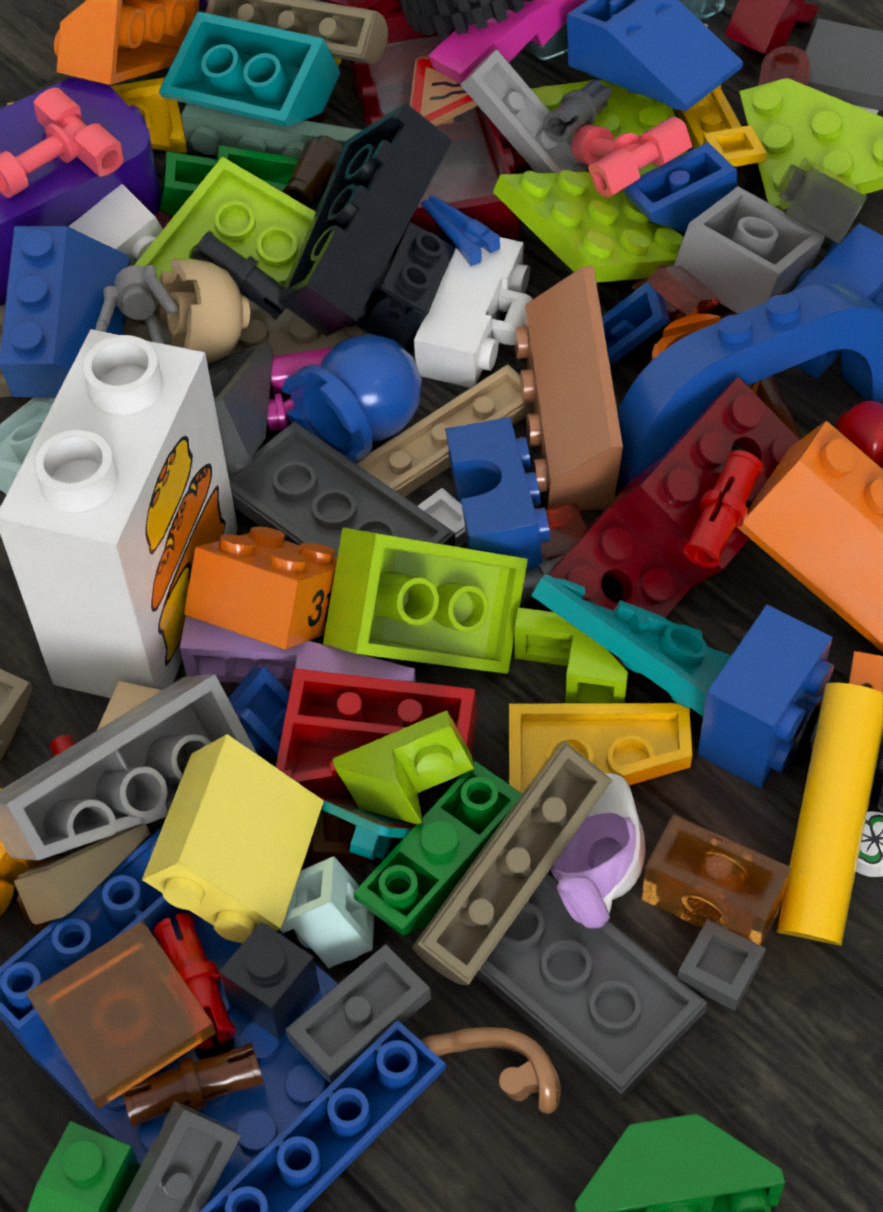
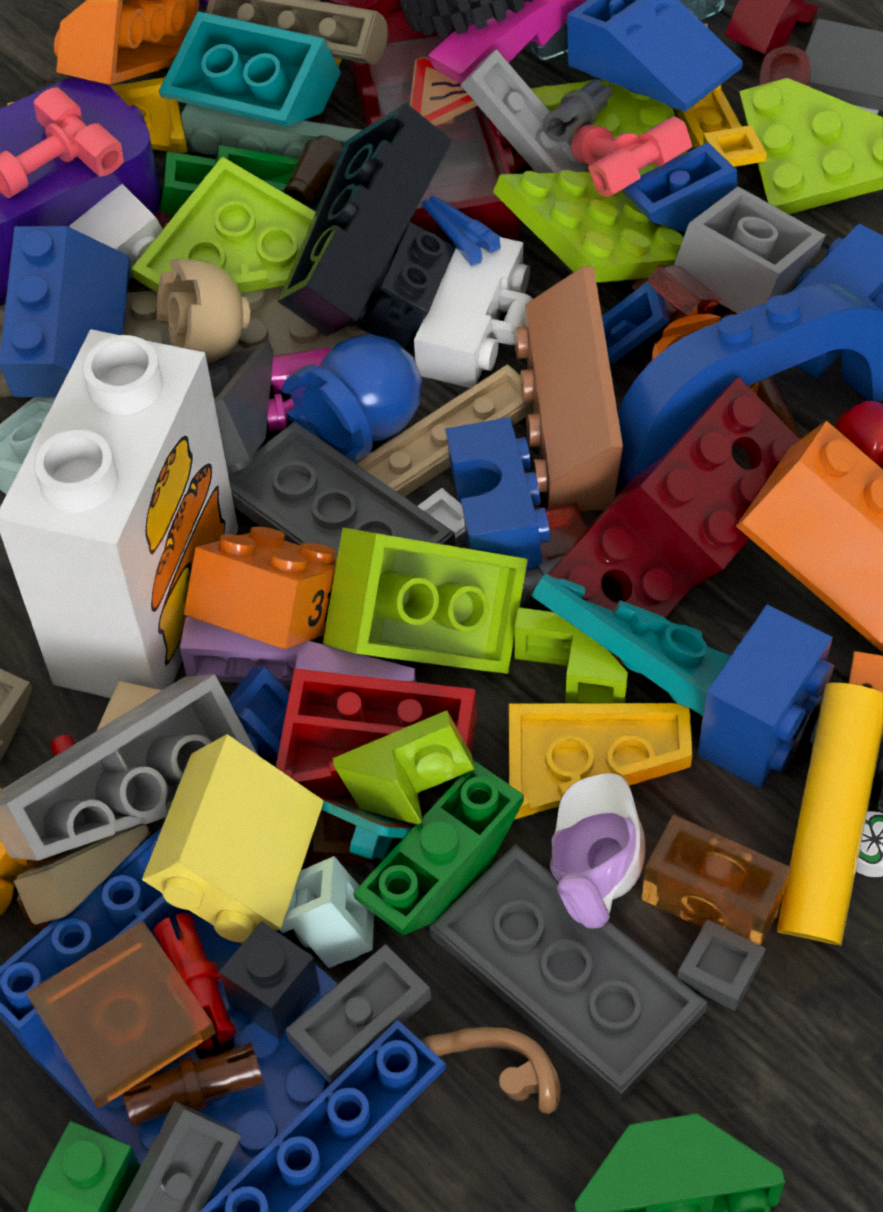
(137, 296): light grey plant -> none
(251, 280): black pin -> none
(511, 865): dark tan brick -> none
(723, 509): red pin -> none
(820, 199): clear smoke brick -> none

